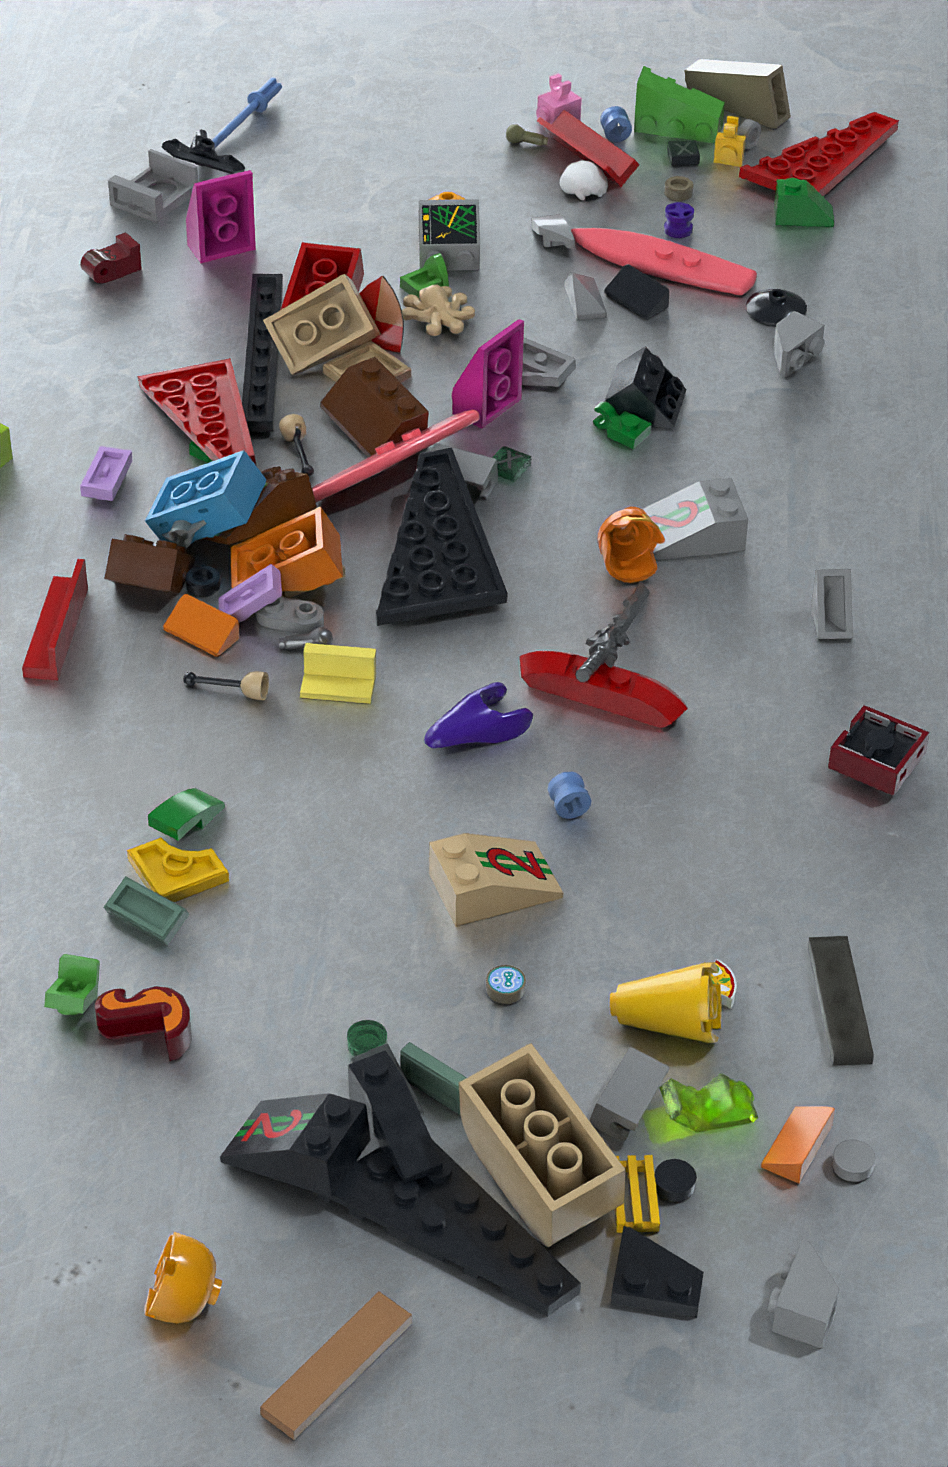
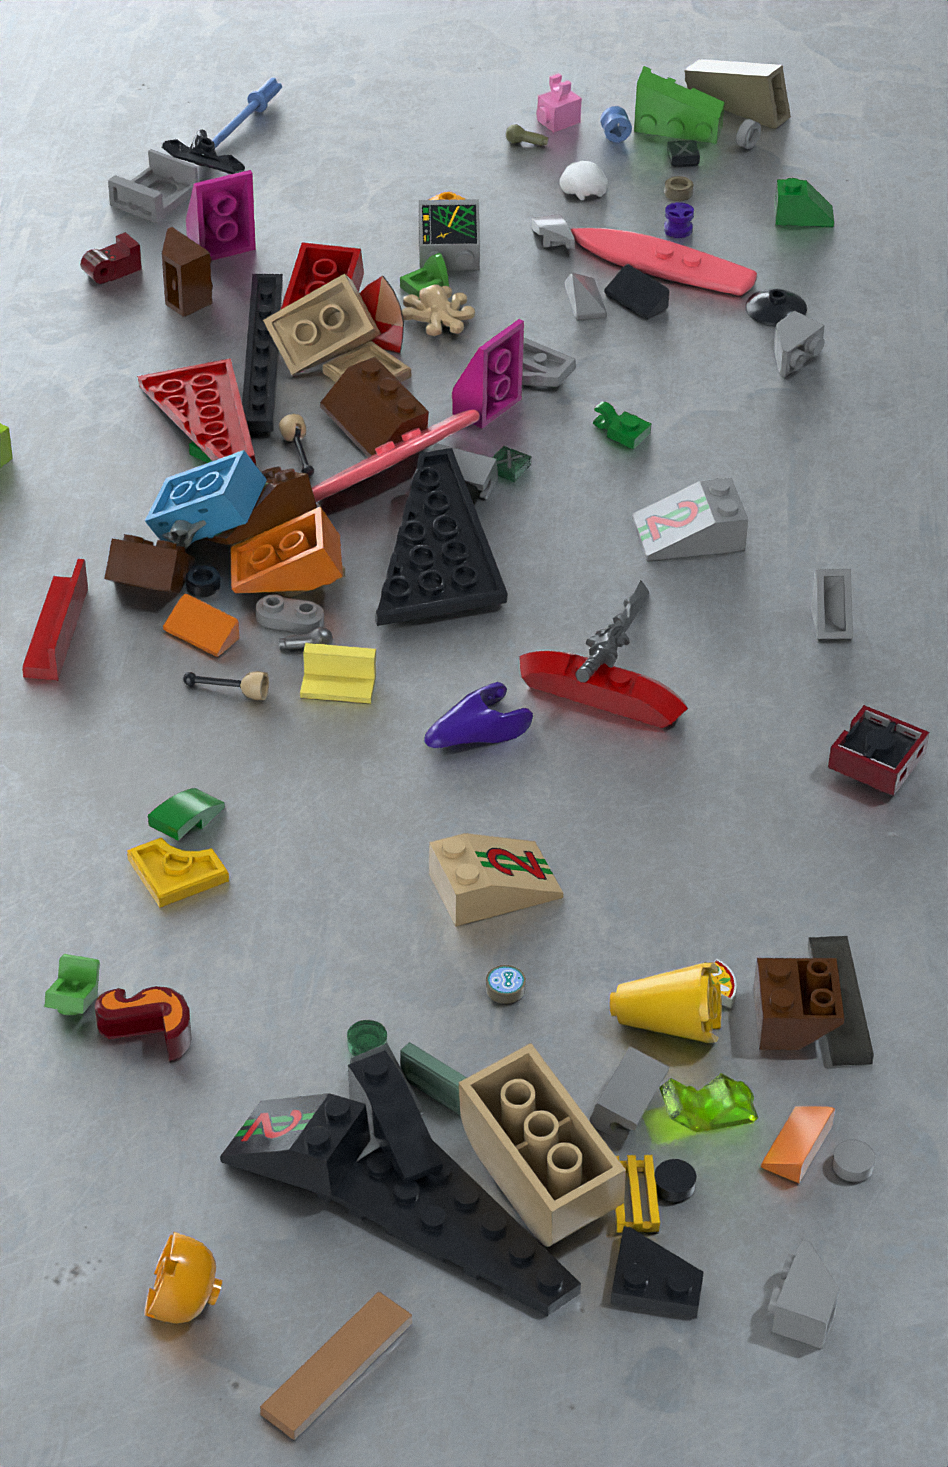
(106, 473): lavender plate -> none
(146, 910): sand green tile -> none
(186, 274): none -> reddish brown slope
(252, 594): lavender plate -> none
(569, 795): medium blue wheel -> none
(591, 147): red panel -> none
(628, 544): orange helmet -> none
(646, 390): black slope -> none
(730, 145): yellow plate -> none
(796, 1001): none -> reddish brown slope
(826, 159): red wing -> none

